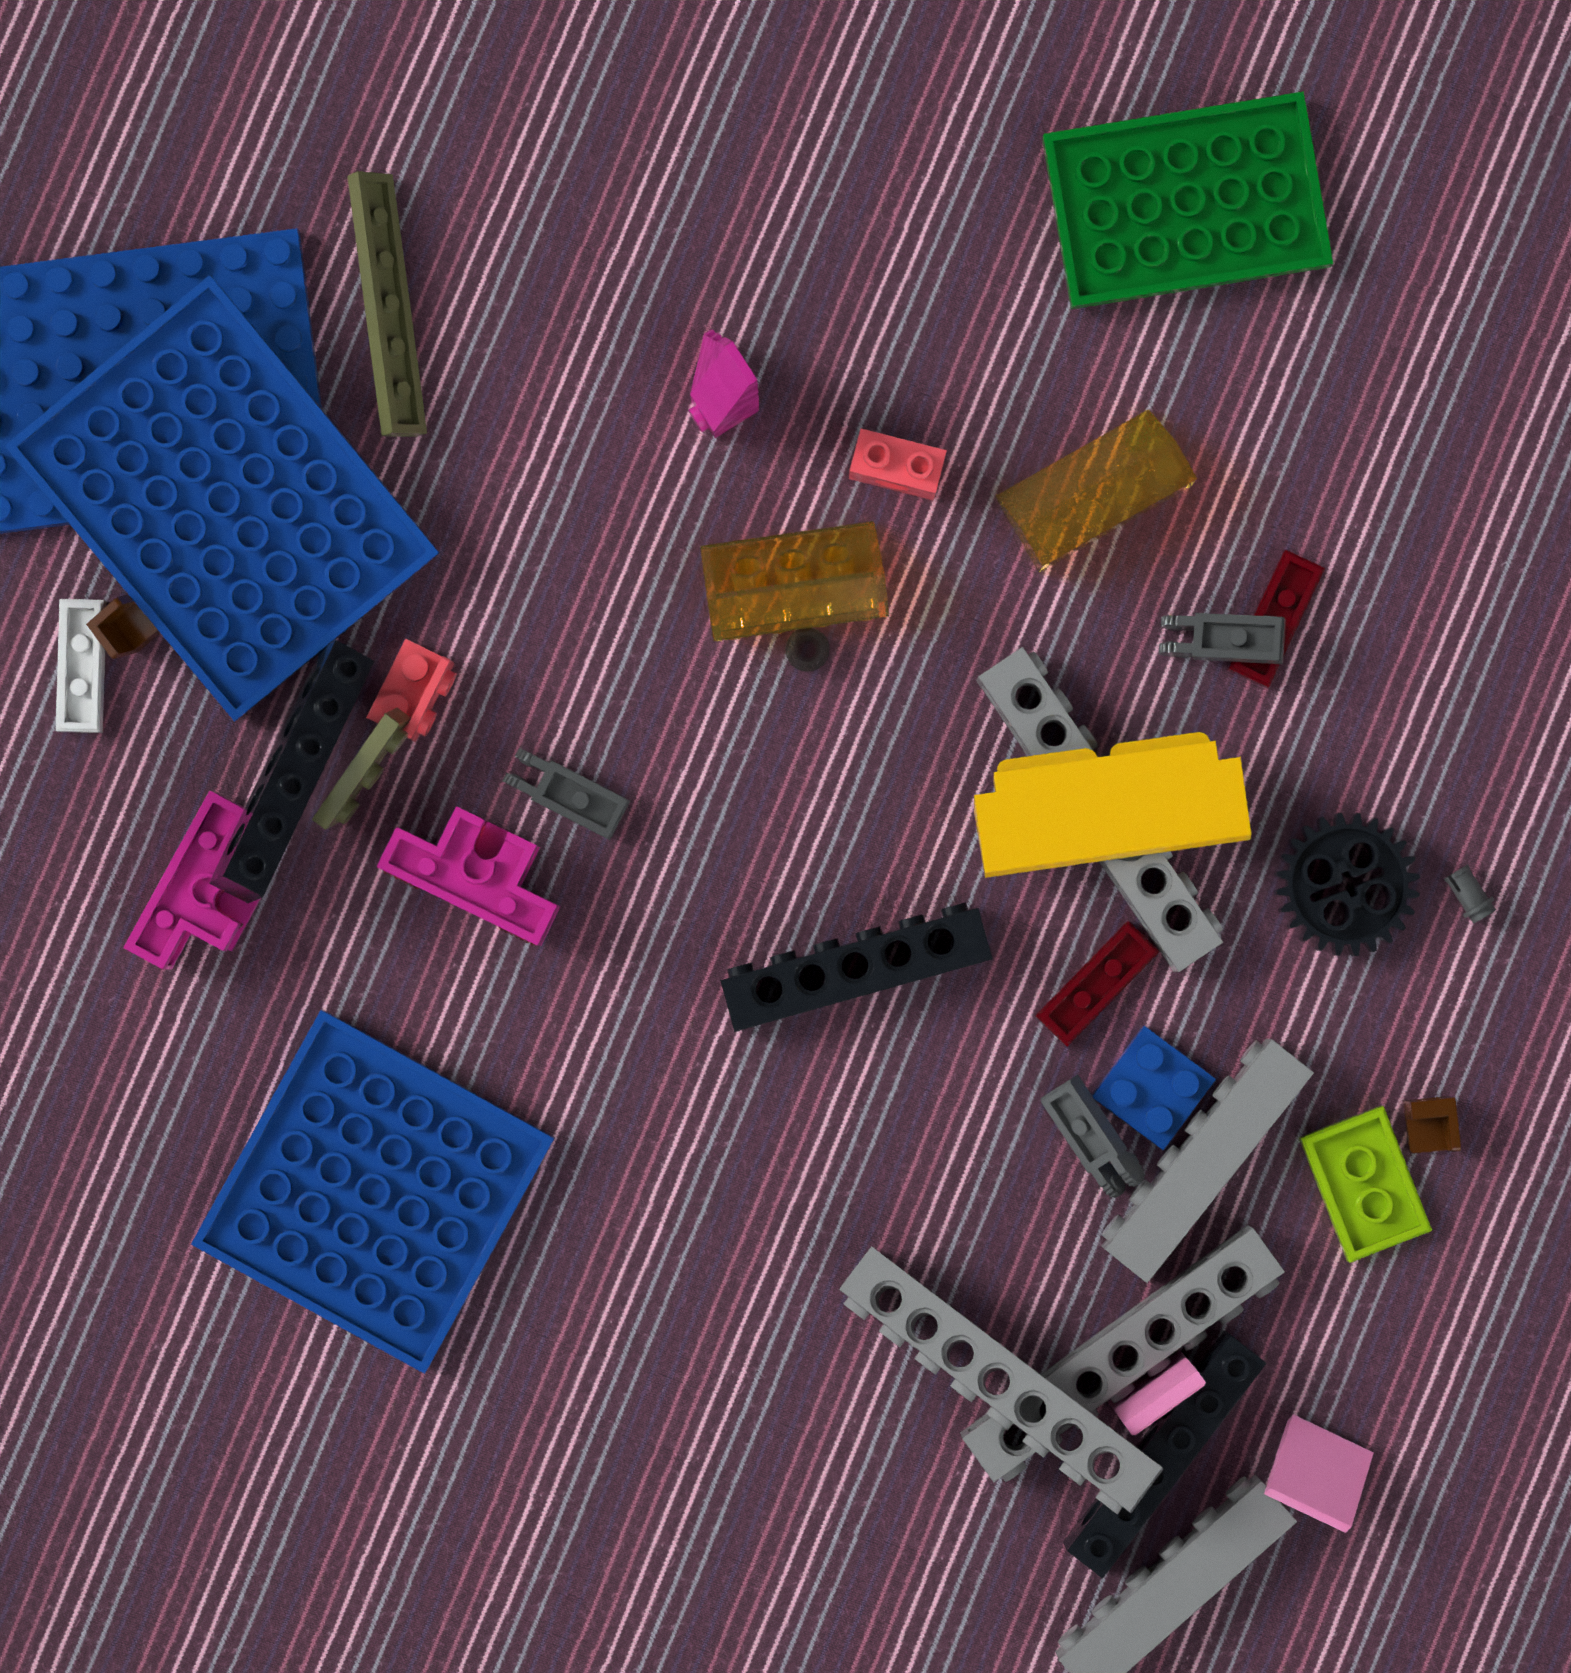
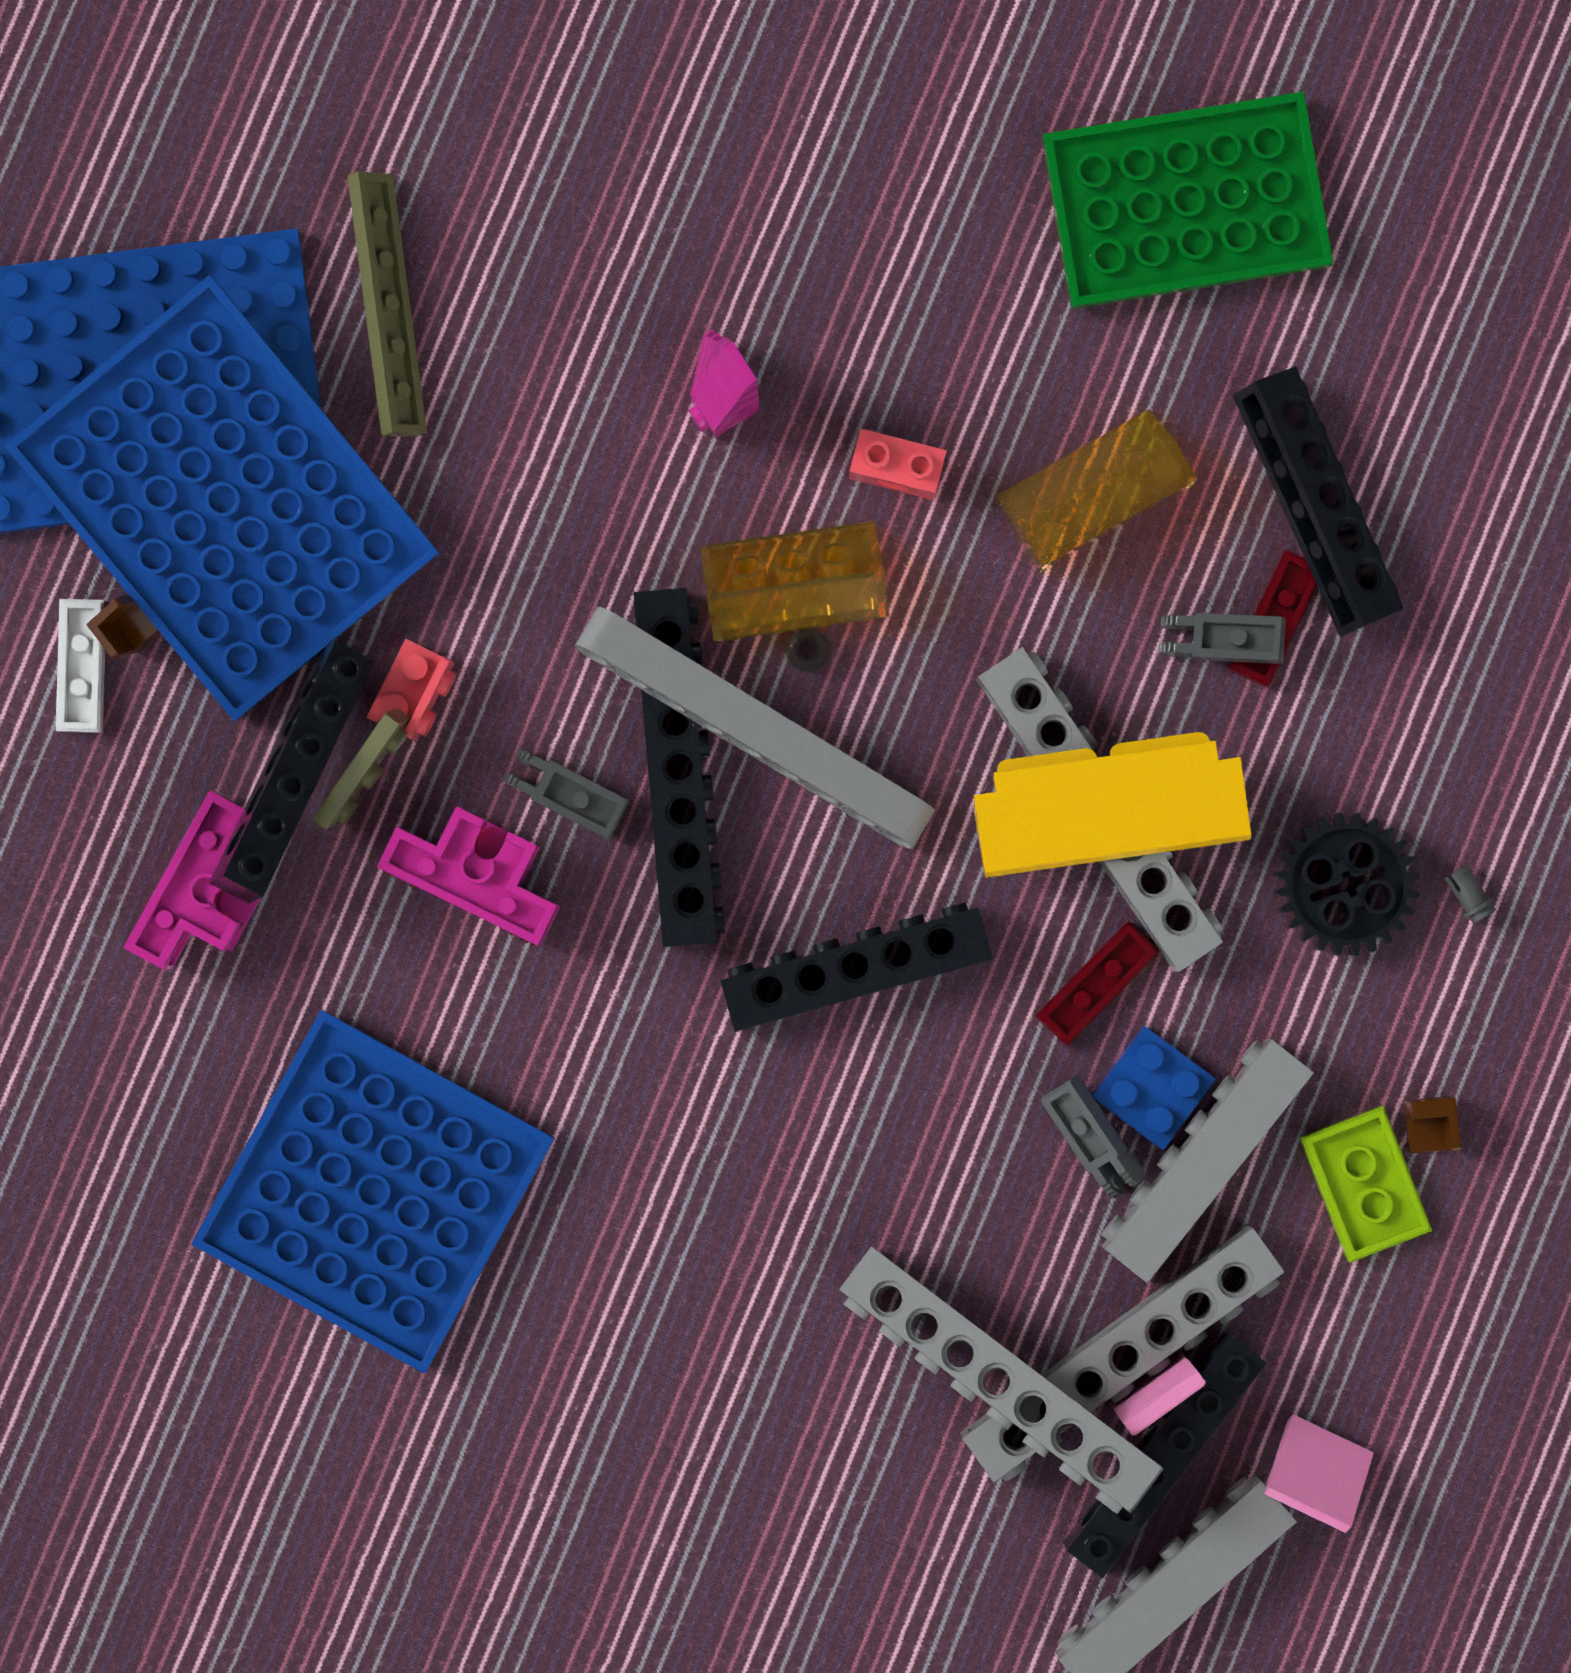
(679, 928): none -> black brick
(754, 727): none -> light grey beam
(1318, 501): none -> black brick

